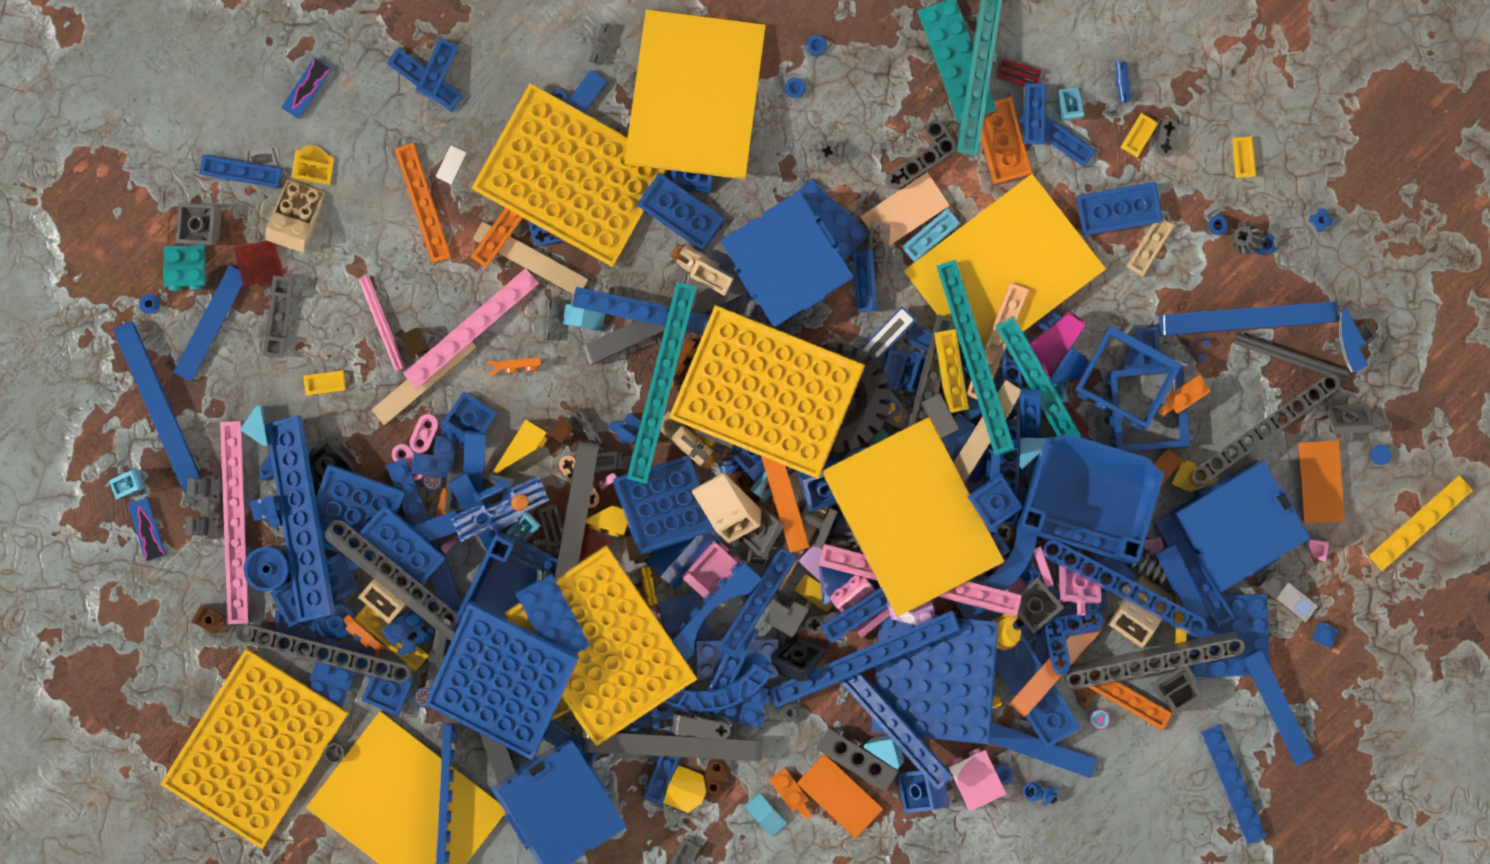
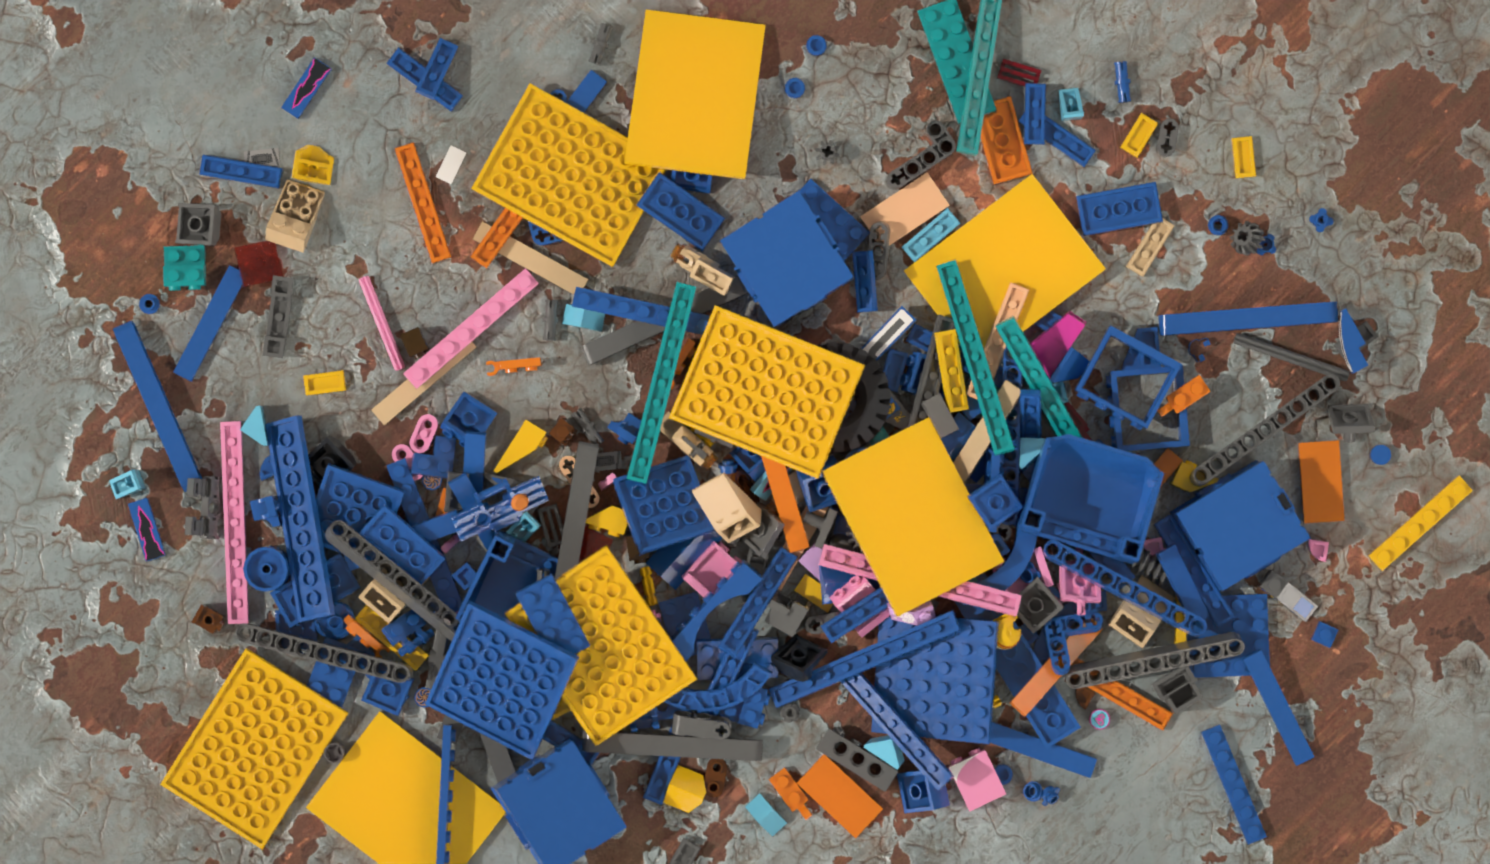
(464, 575): none -> blue plate

